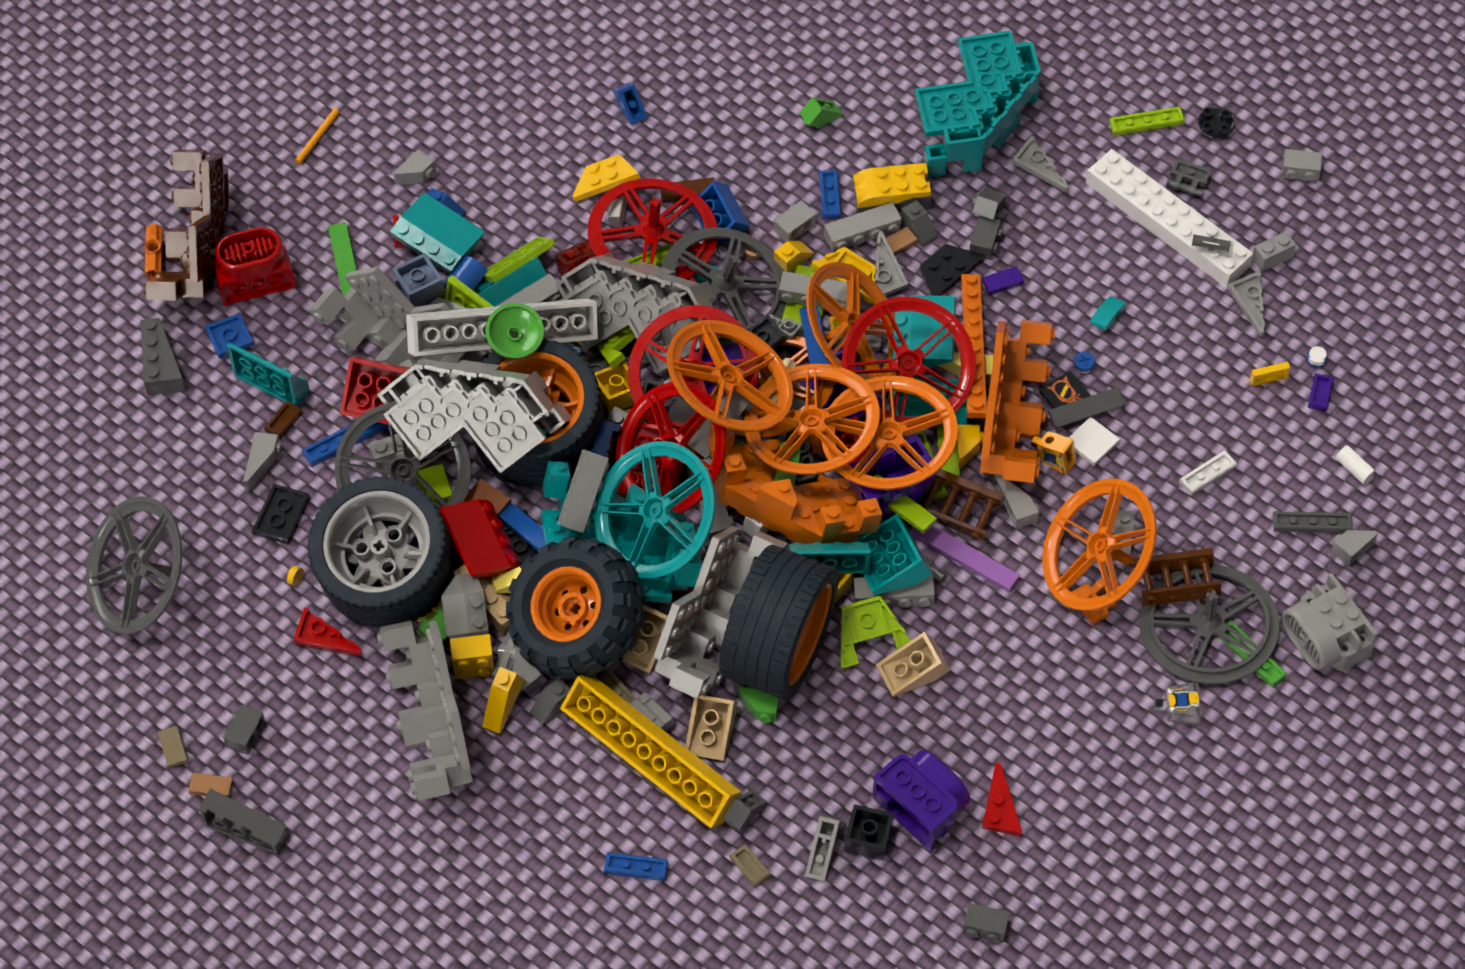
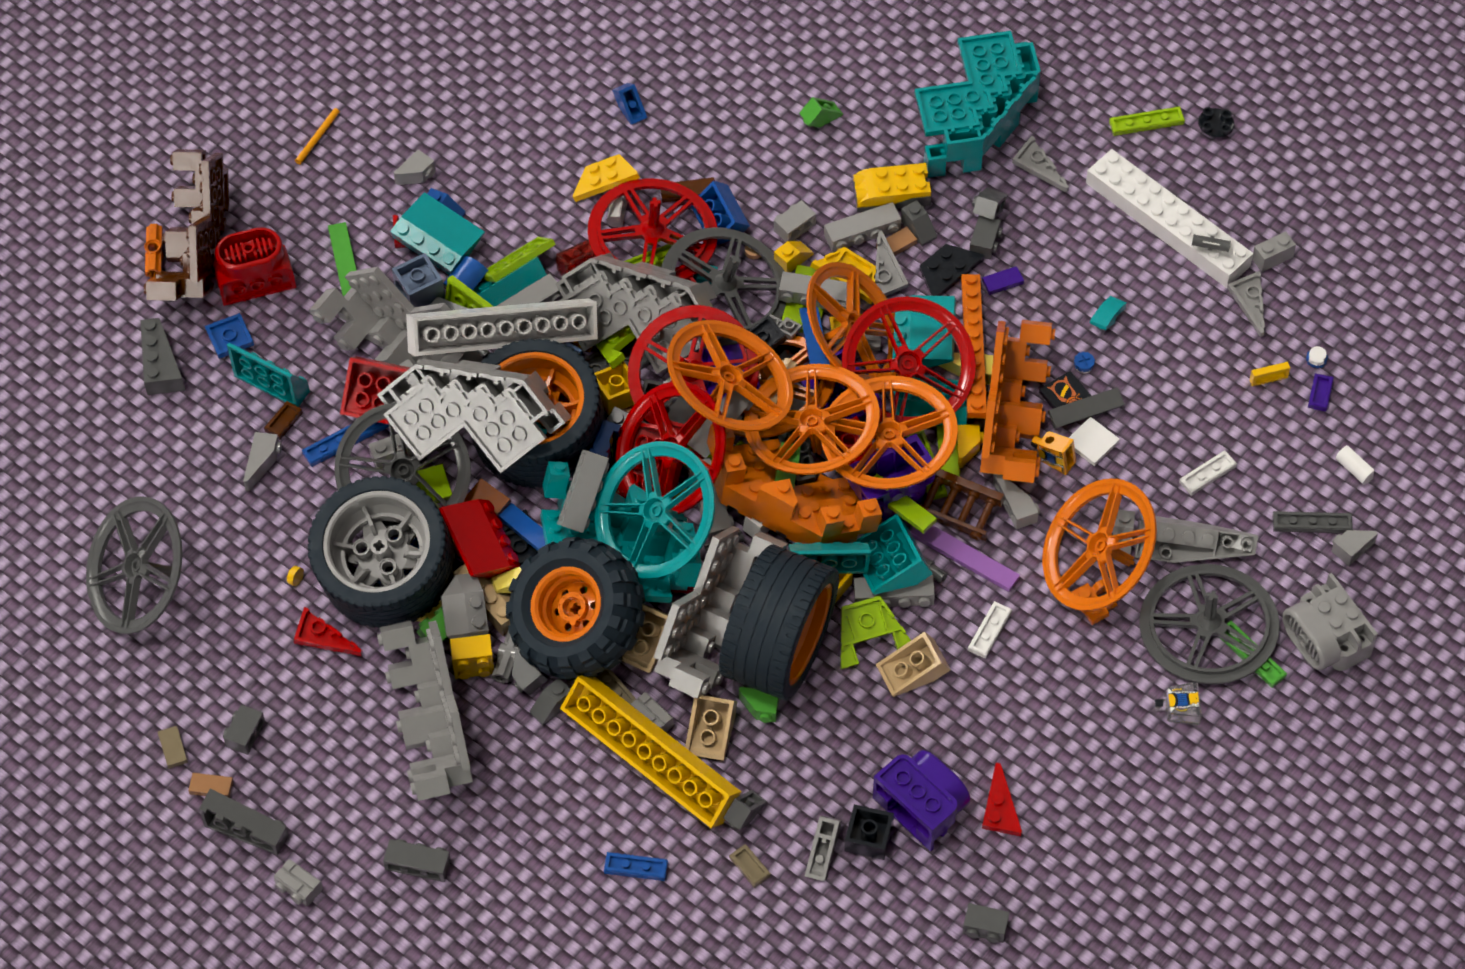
(280, 514): black tile -> none
(298, 883): none -> light grey brick
(417, 860): none -> dark grey brick
(501, 699): yellow slope -> none
(514, 319): bright green dish -> none
(829, 194): blue tile -> none
(989, 630): none -> white tile
(1182, 562): reddish brown fence -> none
(1190, 173): dark grey plate -> none
(1194, 541): none -> light grey wedge
(1301, 165): light grey brick -> none

